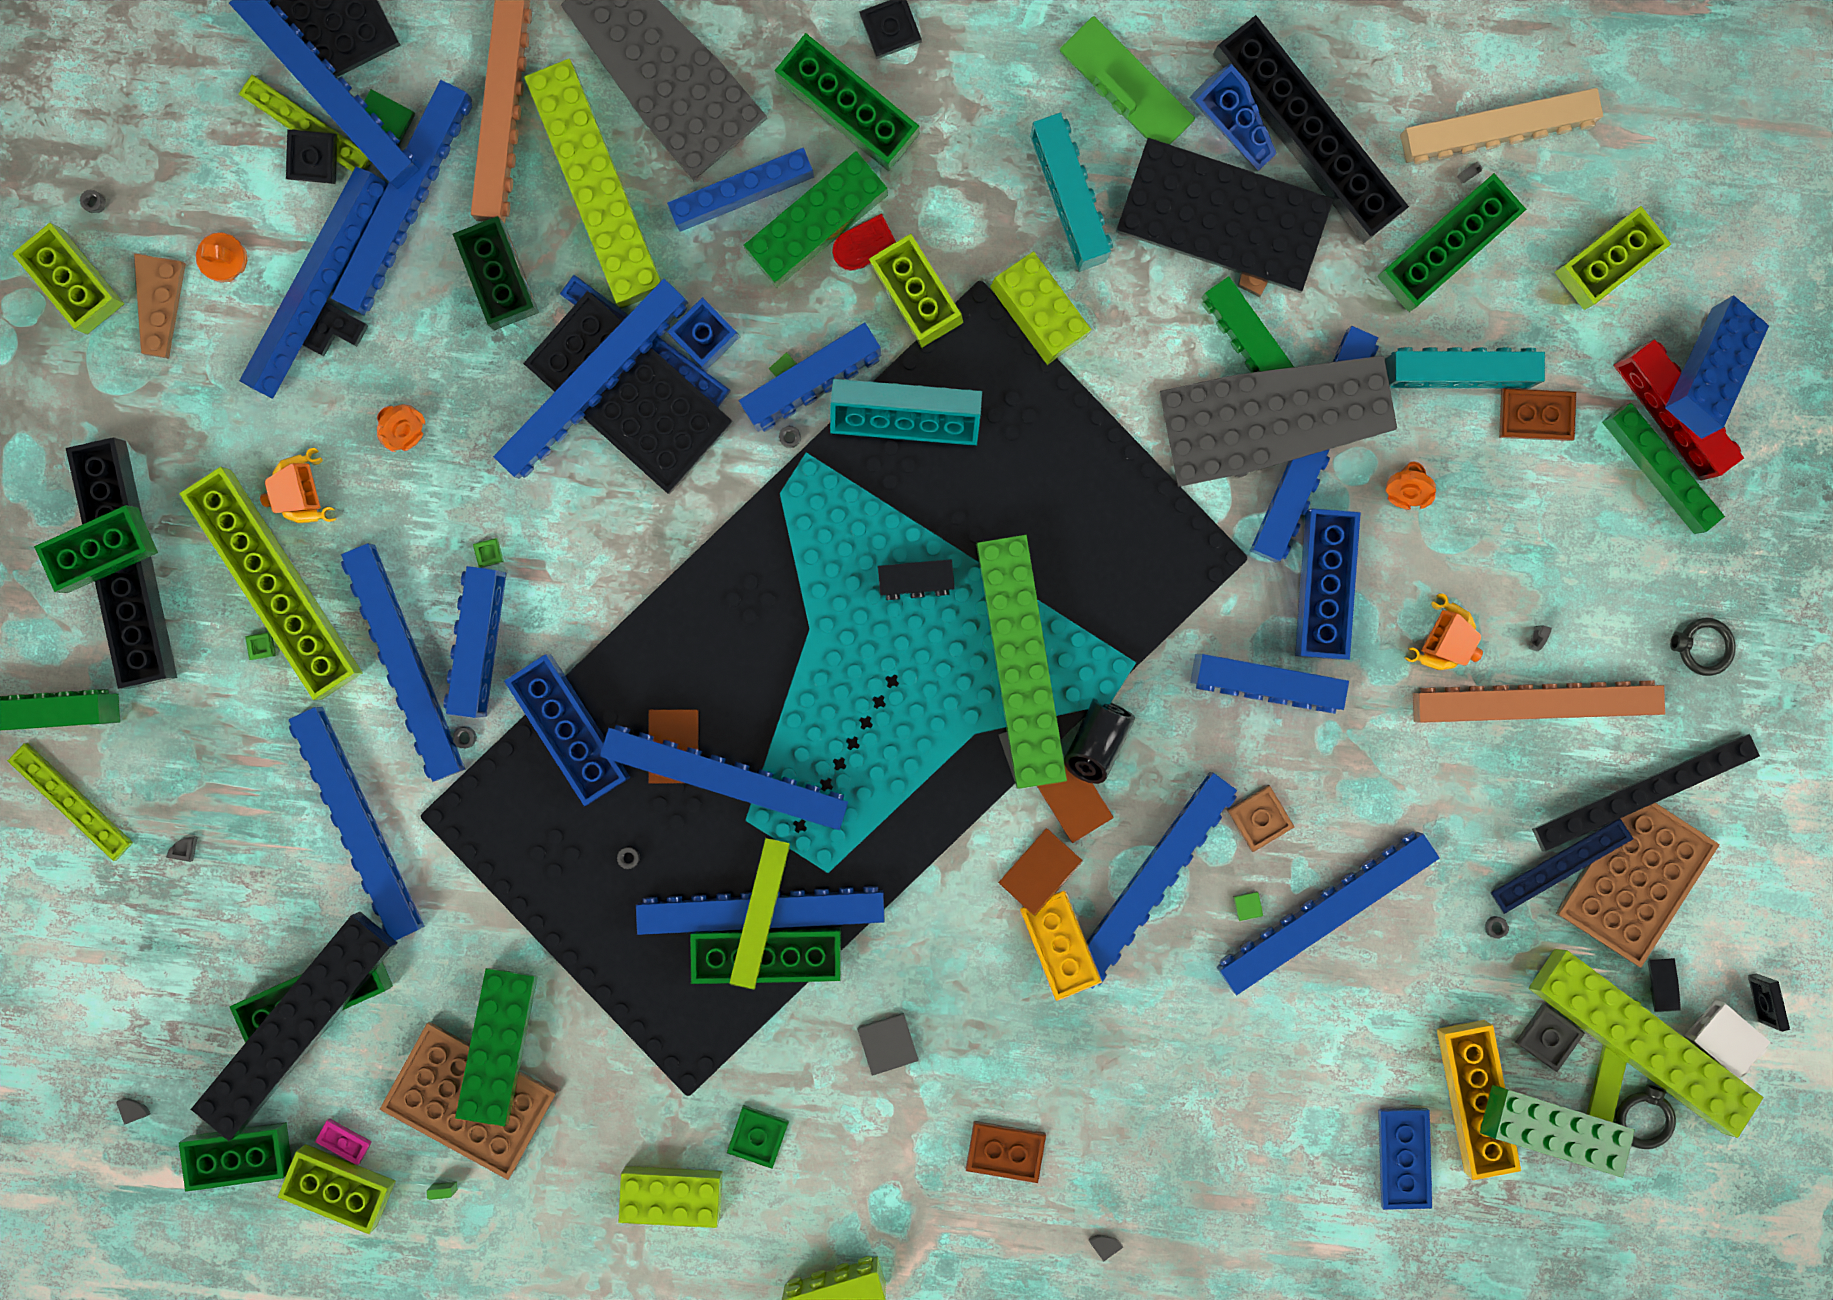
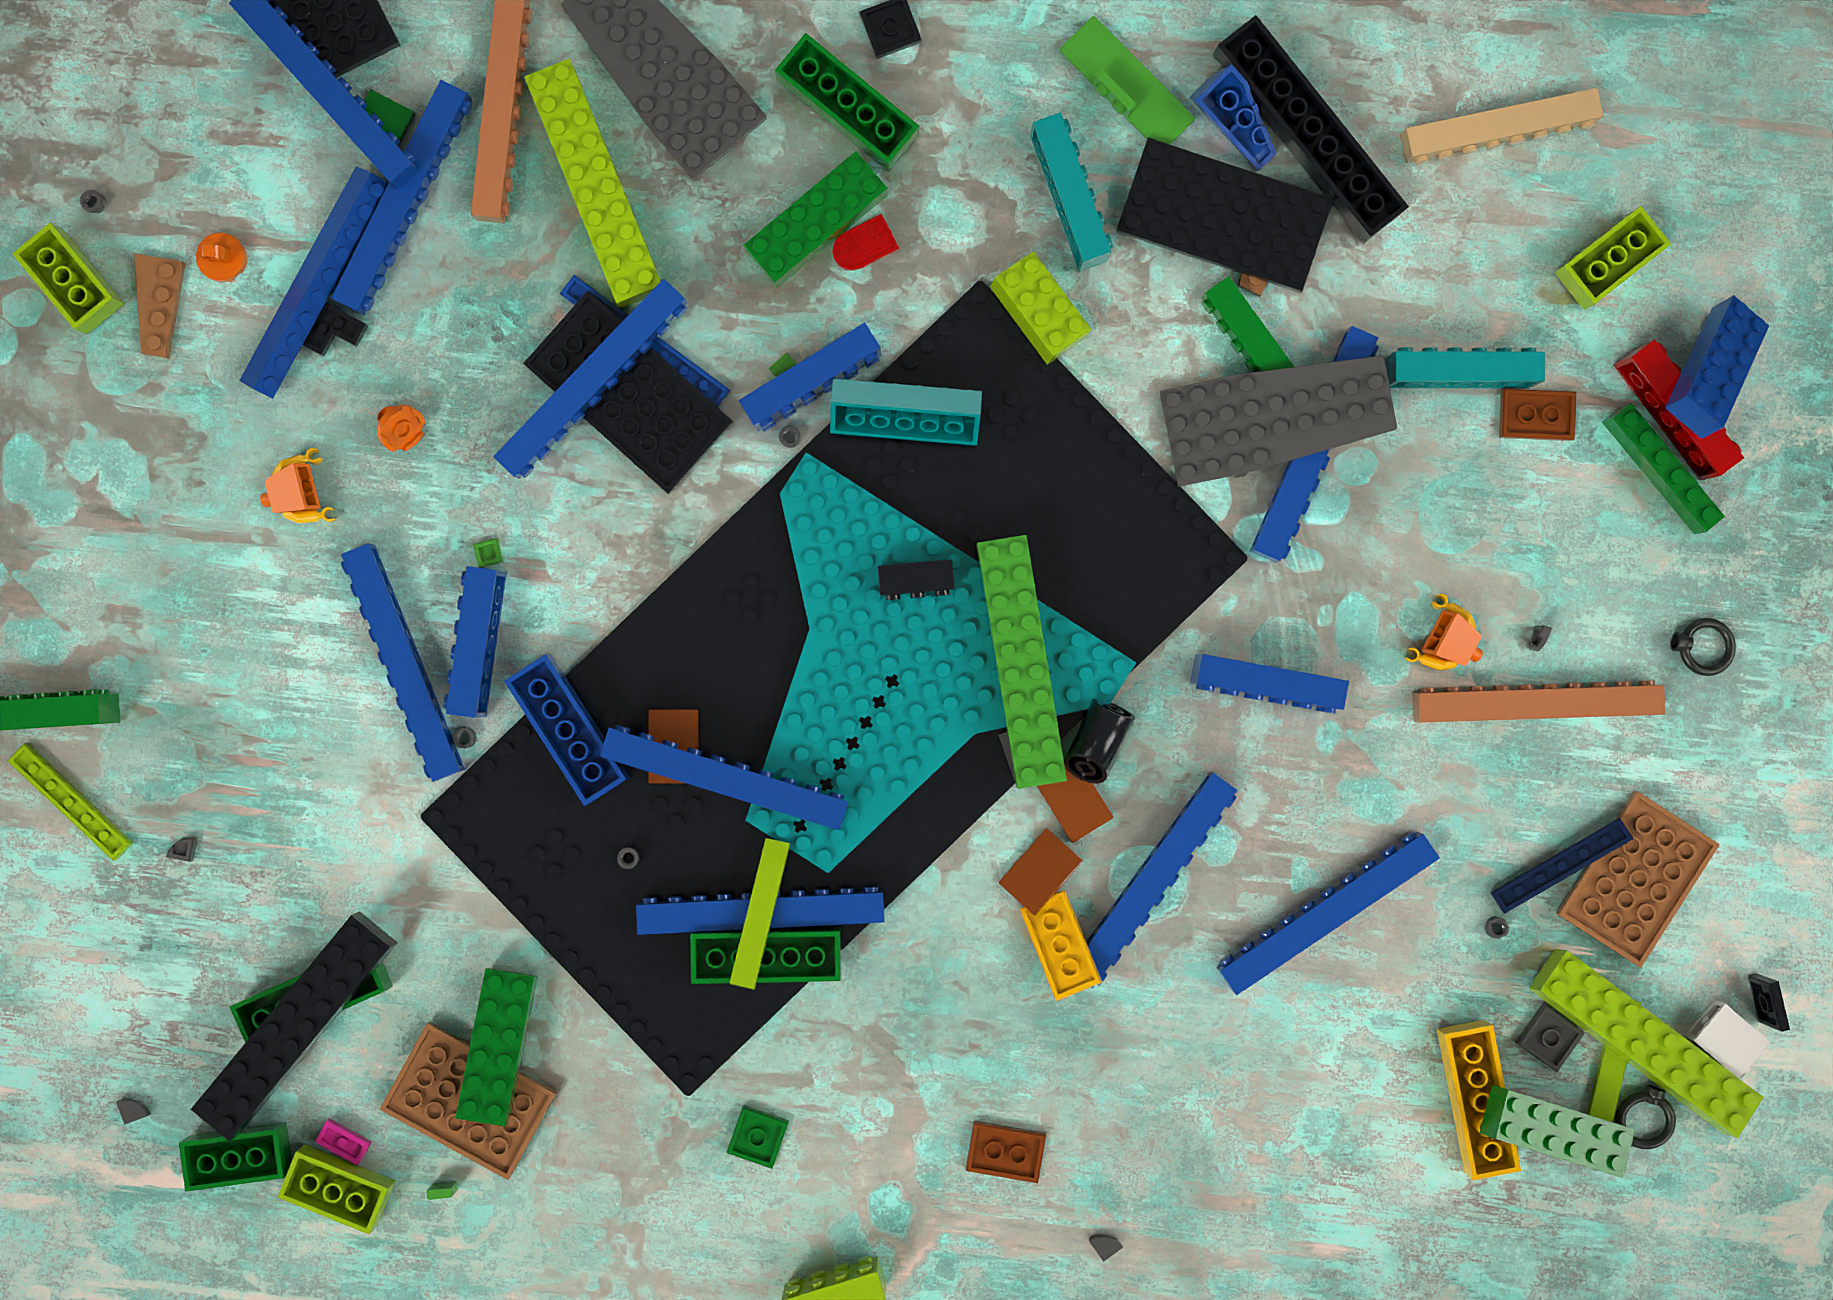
(96, 549): green brick -> none
(130, 596): black brick -> none
(260, 646): bright green tile -> none
(271, 583): lime brick -> none
(297, 118): lime tile -> none
(311, 156): black tile -> none
(355, 823): blue brick -> none
(495, 273): dark green brick -> none
(670, 1196): lime brick -> none
(703, 334): blue brick -> none
(741, 189): blue brick -> none
(887, 1044): dark grey tile -> none
(916, 290): lime brick -> none
(1248, 906): bright green tile -> none
(1260, 818): medium nougat tile -> none
(1327, 584): blue brick -> none
(1405, 1158): blue plate -> none
(1411, 487): orange tile -> none
(1451, 242): green brick -> none
(1470, 172): dark grey tile -> none
(1645, 792): black plate -> none
(1664, 985): black slope -> none

